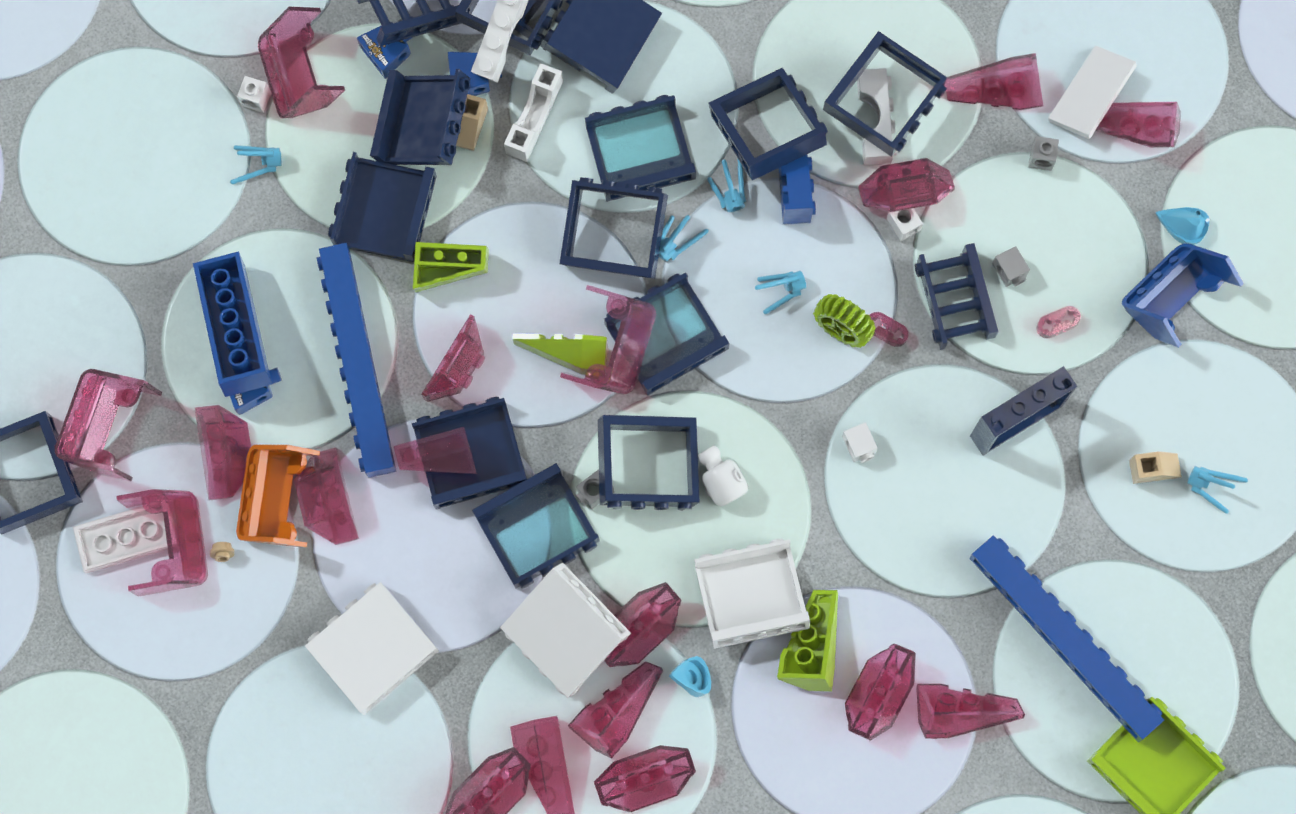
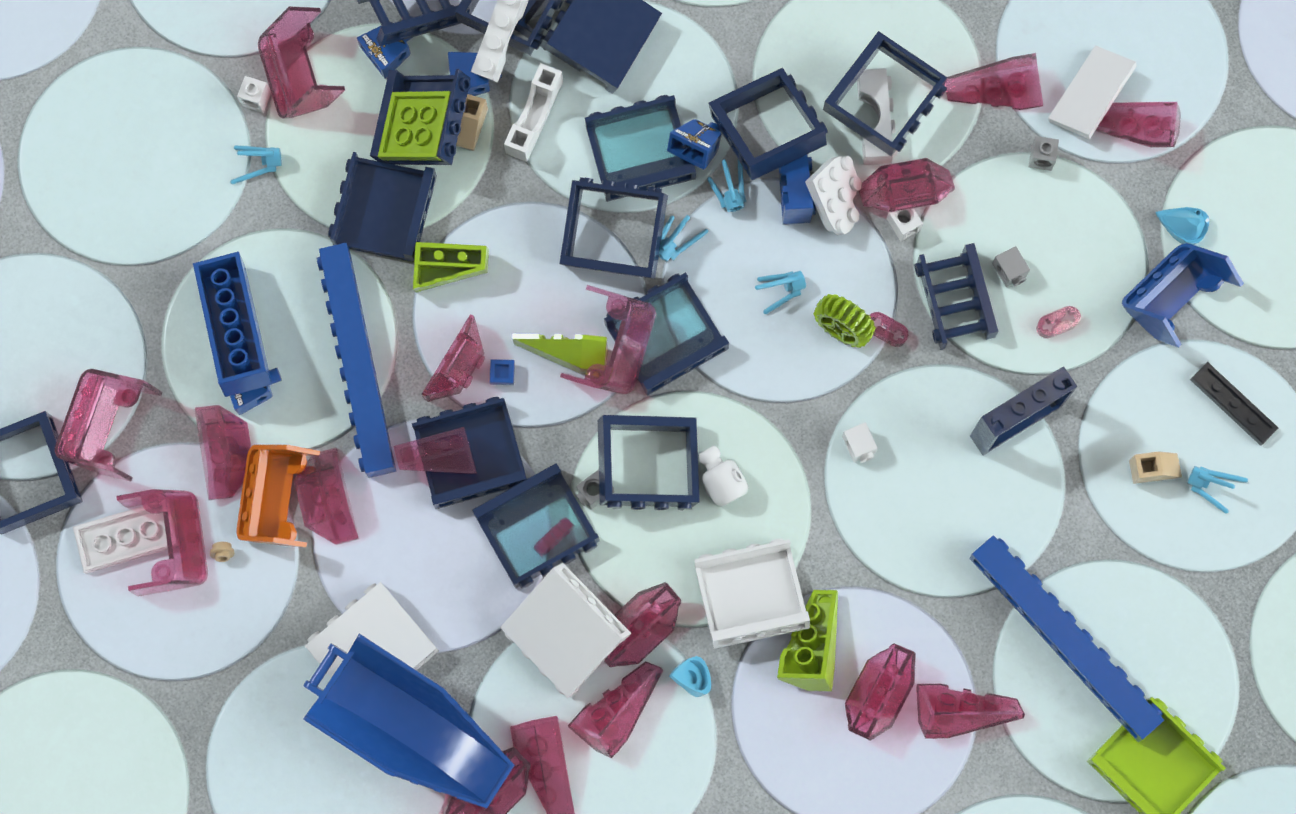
(405, 724): none -> blue windscreen
(414, 125): none -> lime plate
(502, 372): none -> blue plate
(553, 537): none -> clear pink beam
(645, 778): clear pink wedge -> none
(695, 142): none -> blue torso
(833, 193): none -> white plate
(1234, 403): none -> black tile

